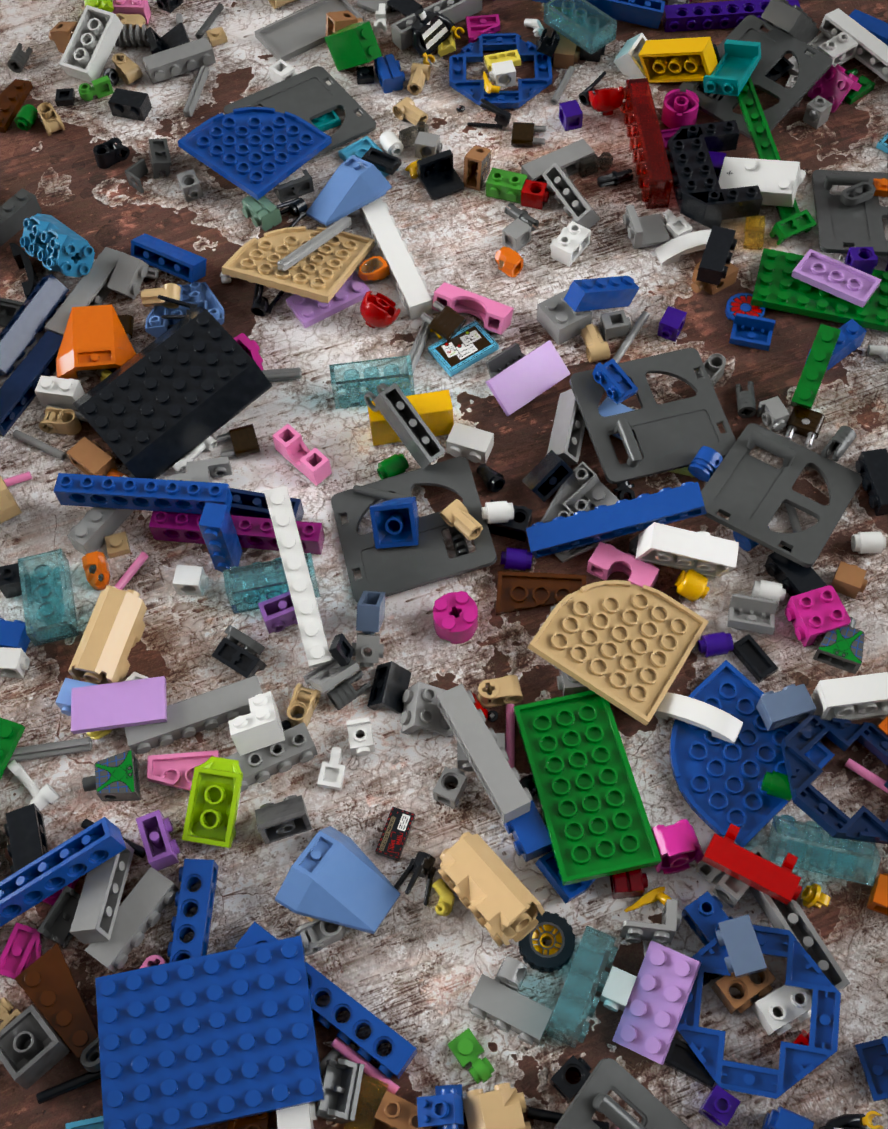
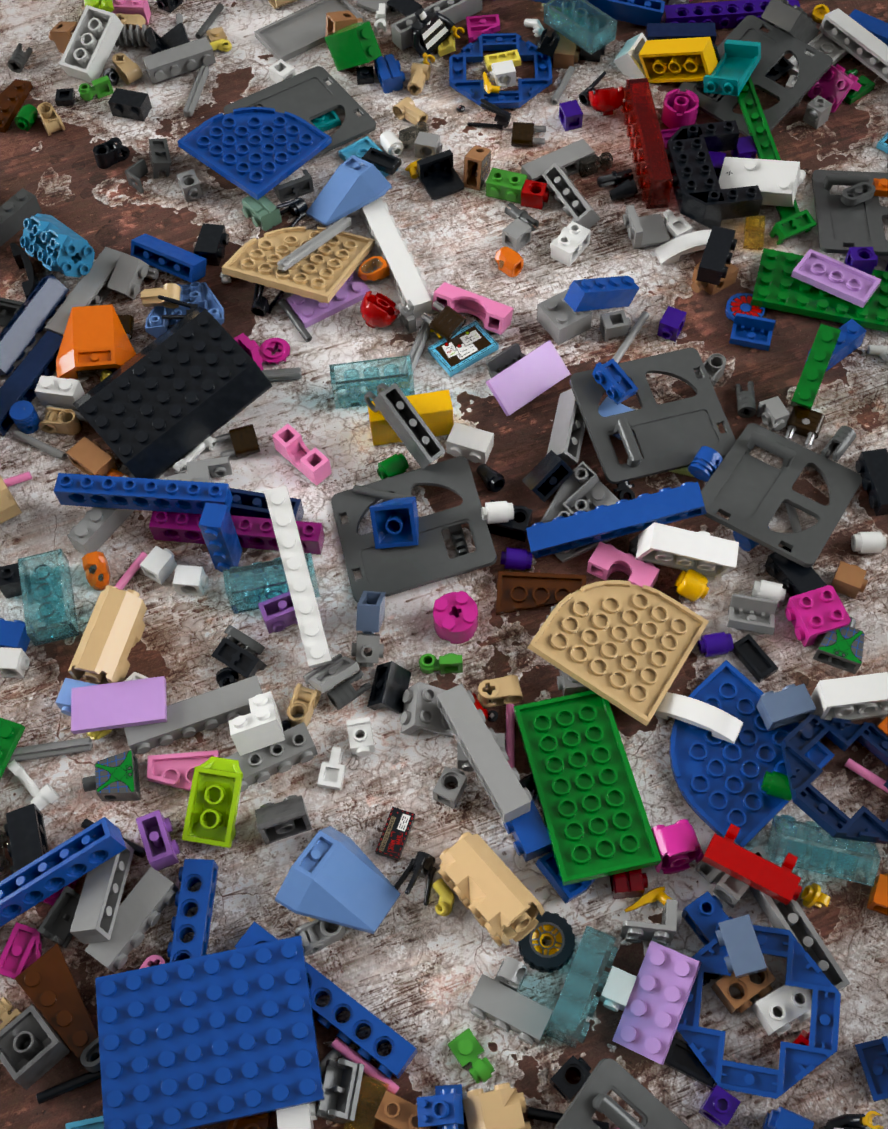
(25, 415): none -> blue piece
(117, 544): tan plate -> none
(158, 564): none -> white brick
(212, 243): none -> black brick
(222, 45): none -> light yellow arm
(226, 676): none -> black plate
(270, 346): none -> dark pink gear
(295, 320): none -> dark grey piece
(341, 650): black plate -> none
(407, 318): none -> light grey plate
(446, 664): none -> bright green plate
(457, 516): tan piece -> none
(595, 346): tan piece -> none
(624, 190): none -> black cone
(662, 31): none -> dark blue brick
(745, 148): none -> dark purple brick
(819, 12): none -> yellow tile
(839, 48): white brick -> none

